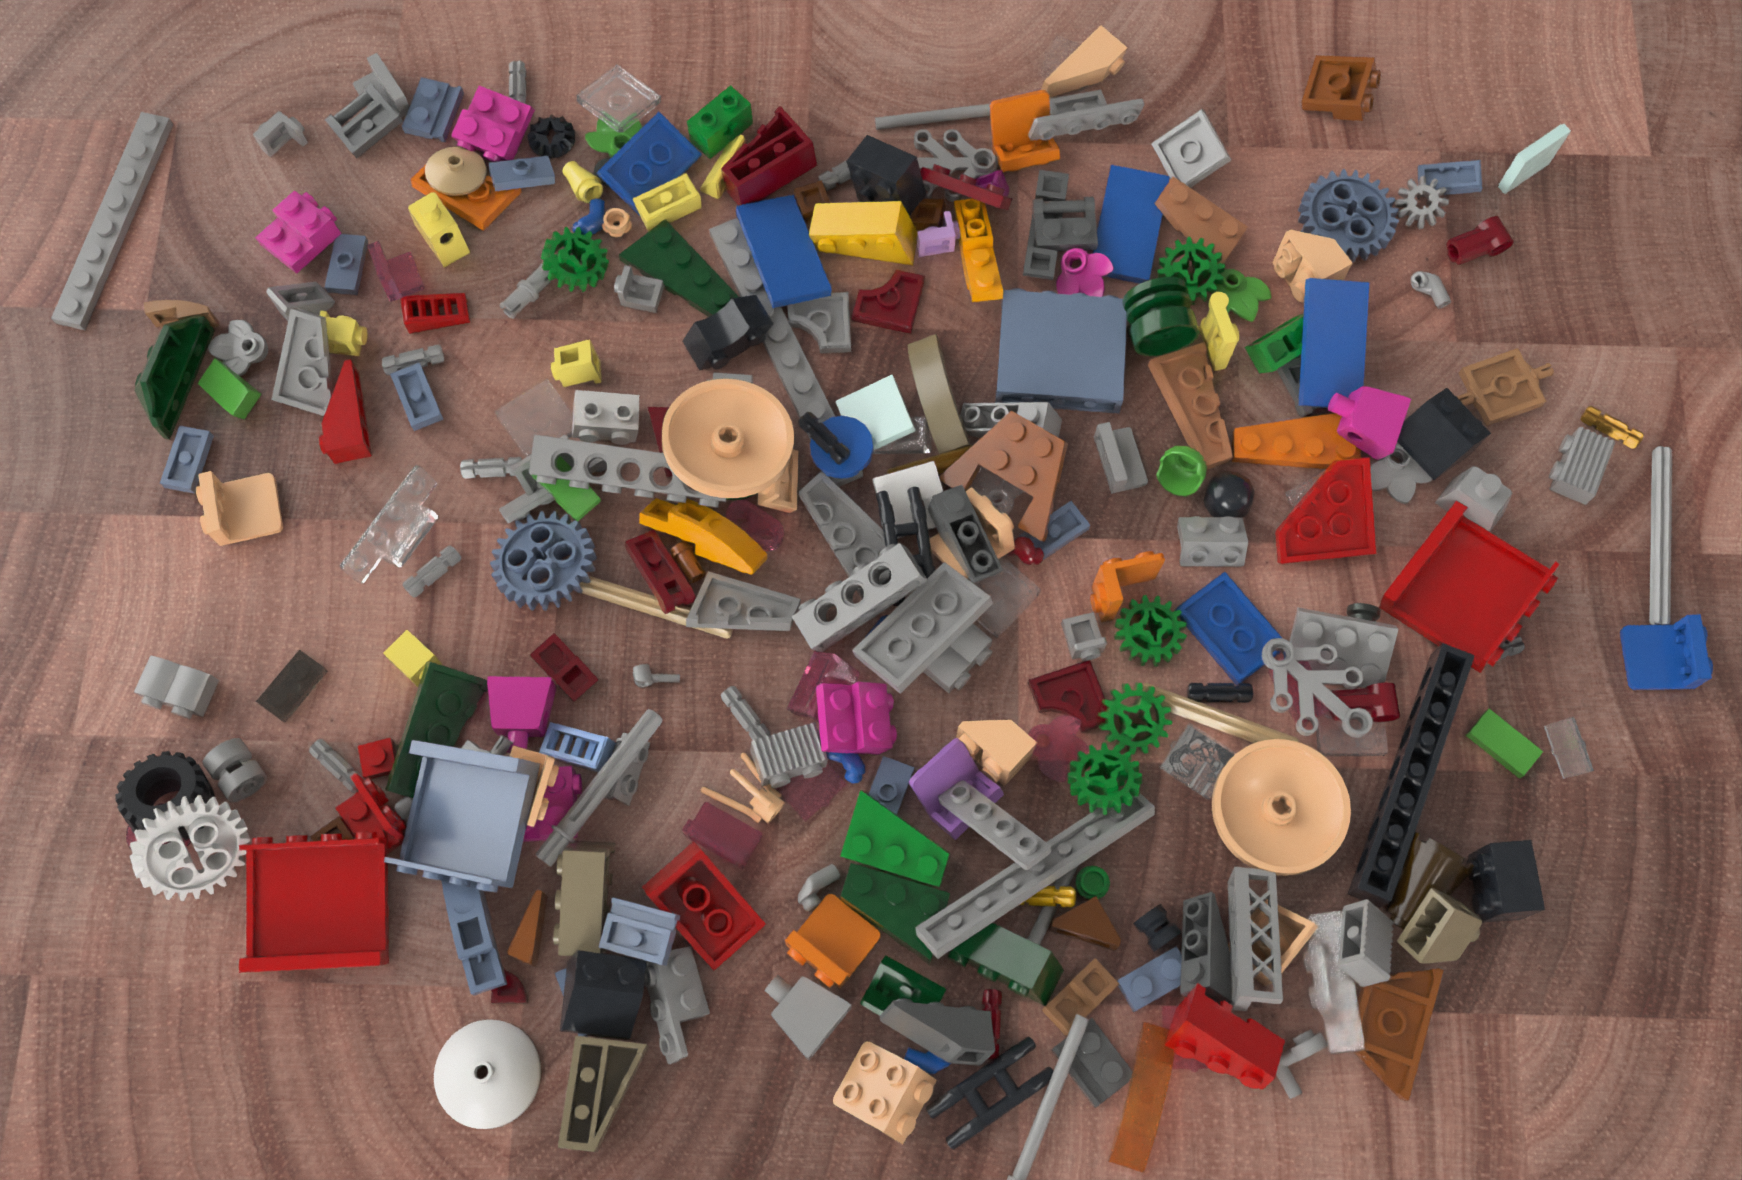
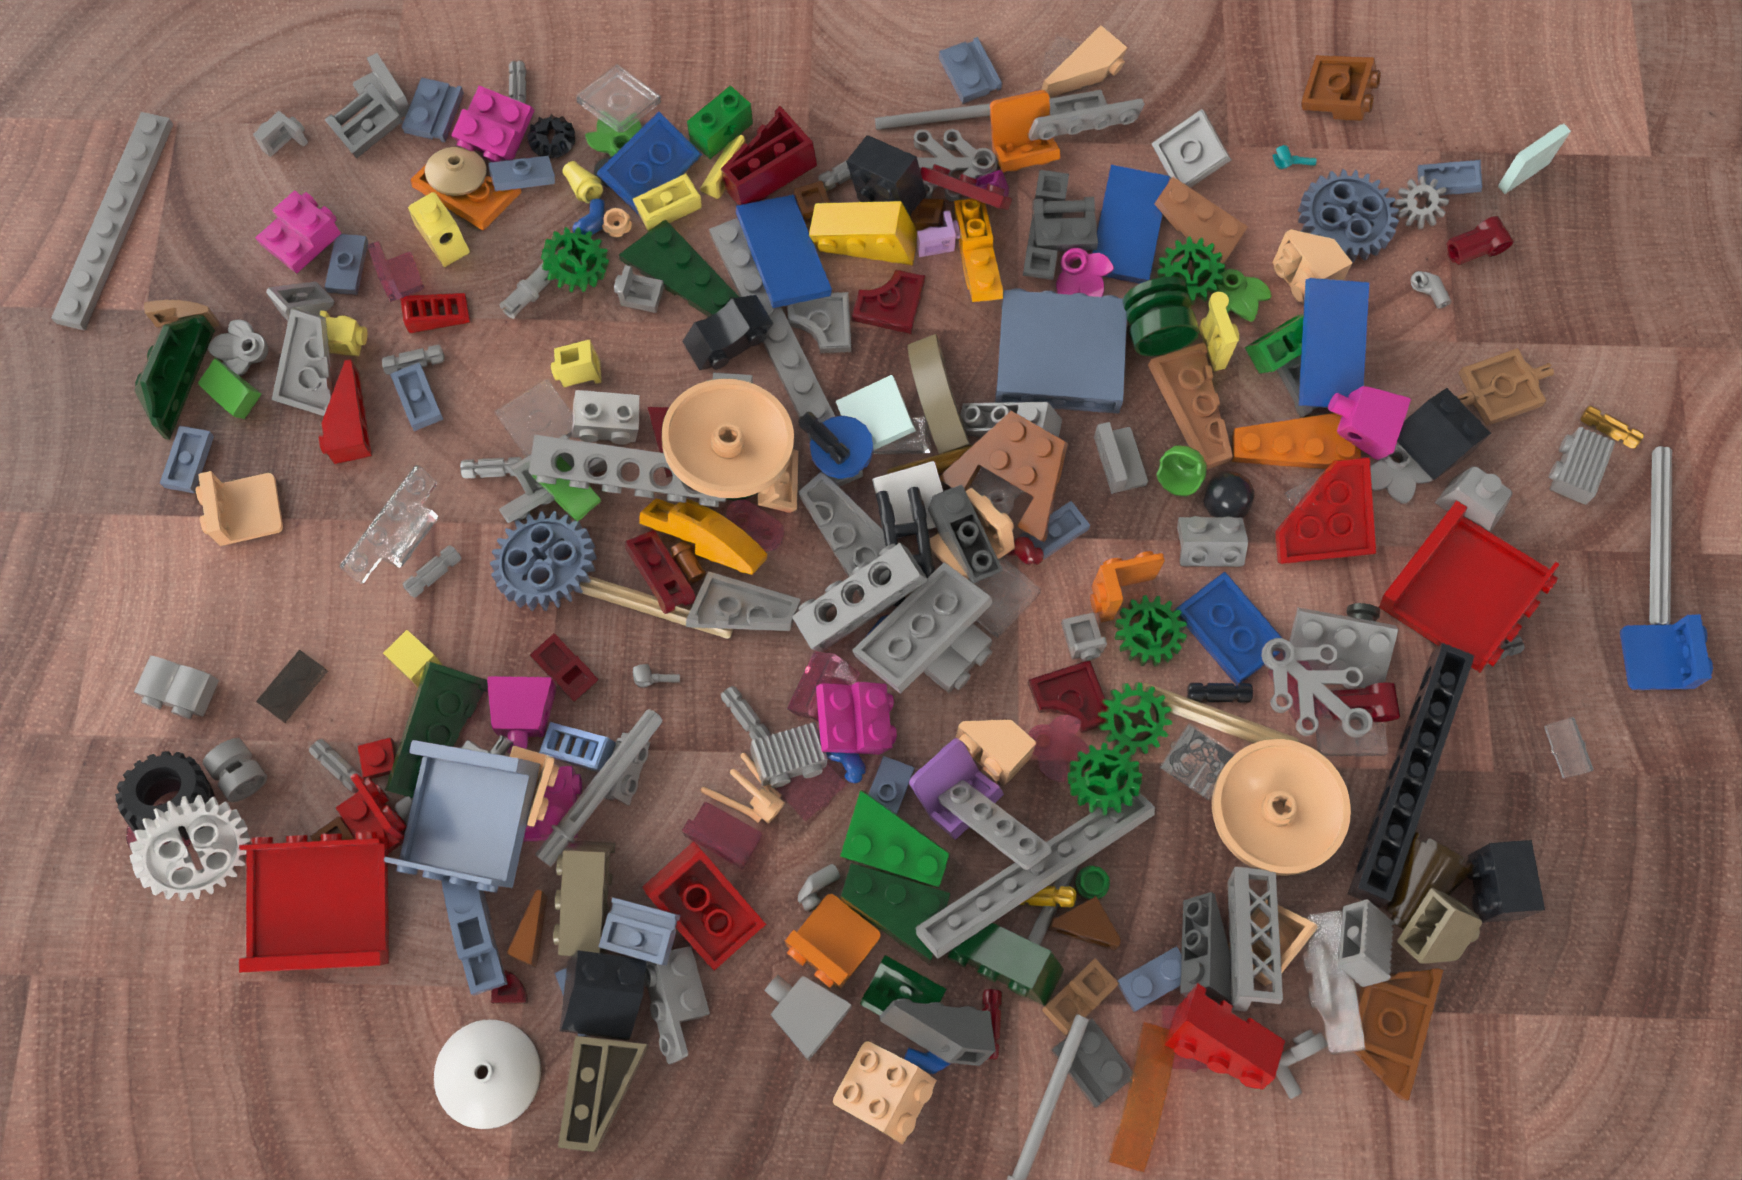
(969, 1086): black piece -> none
(970, 70): none -> sand blue plate
(1153, 920): black wheel -> none
(1284, 159): none -> teal hand
(1504, 743): bright green tile -> none

